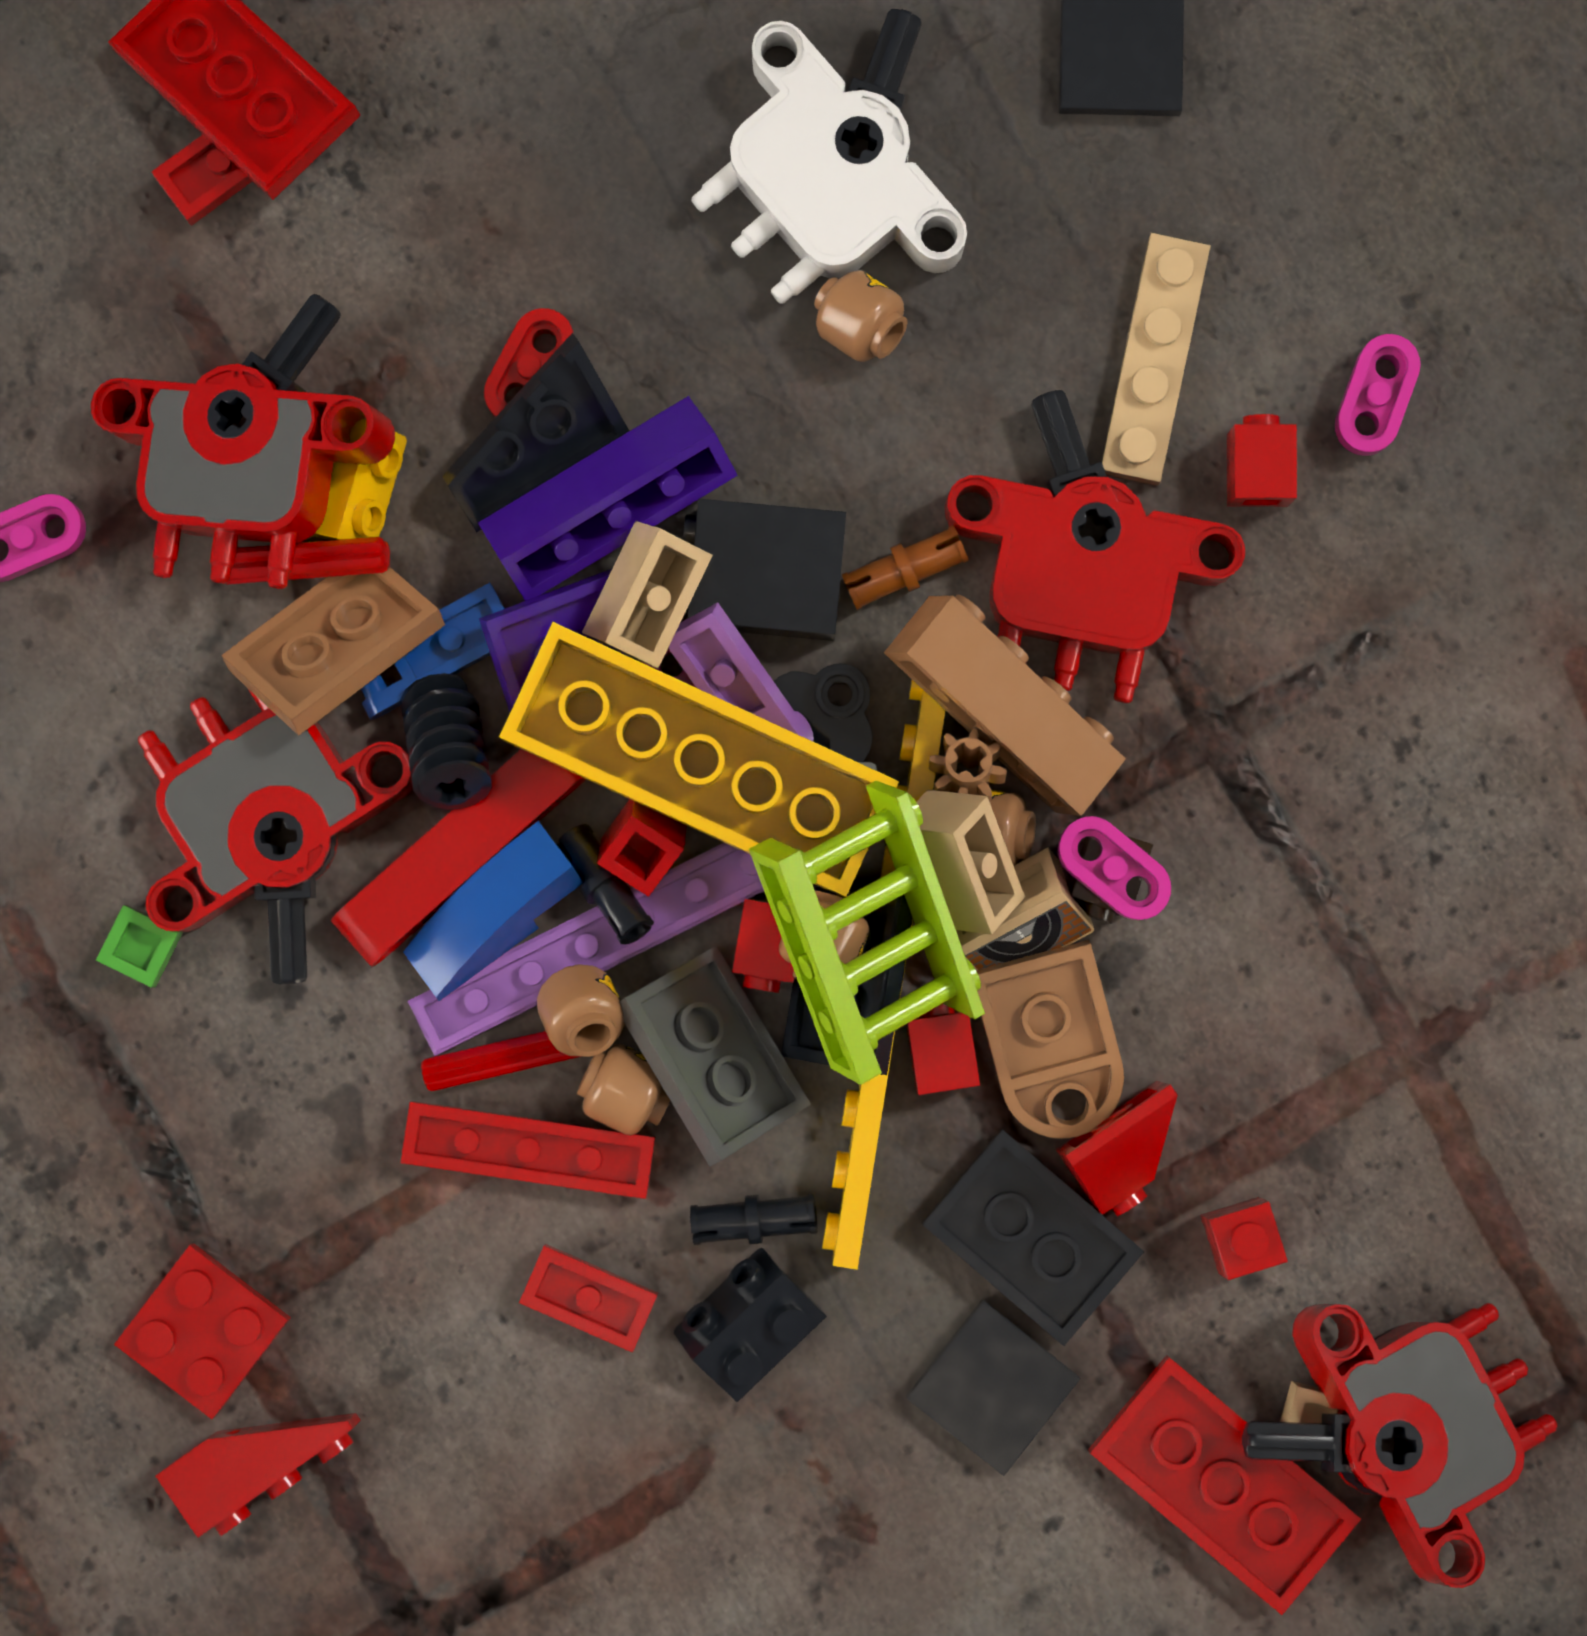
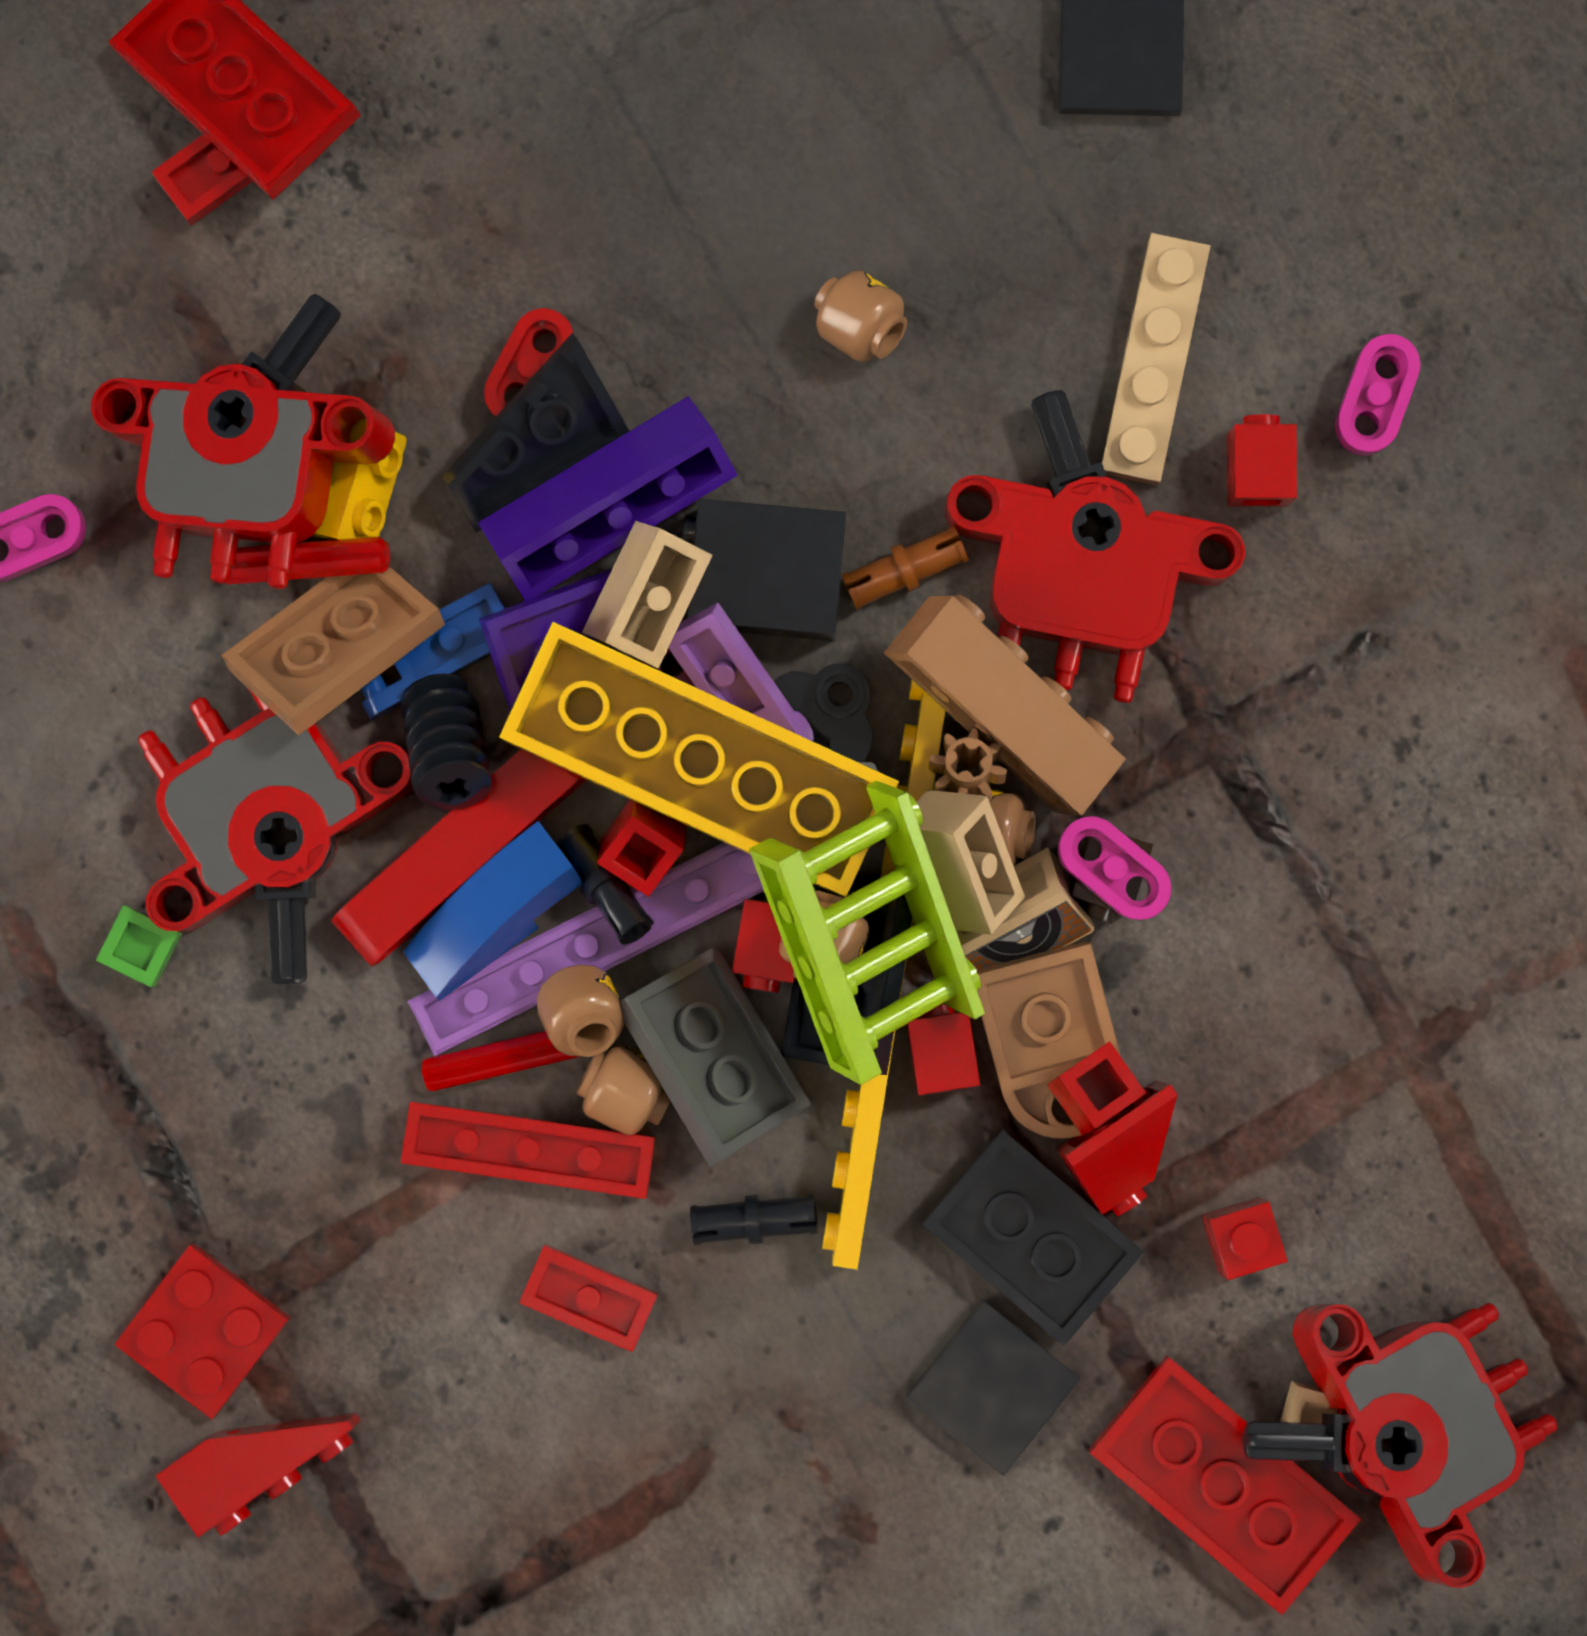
(748, 1324): black bracket -> none
(799, 169): white piece -> none
(1096, 1088): none -> red brick

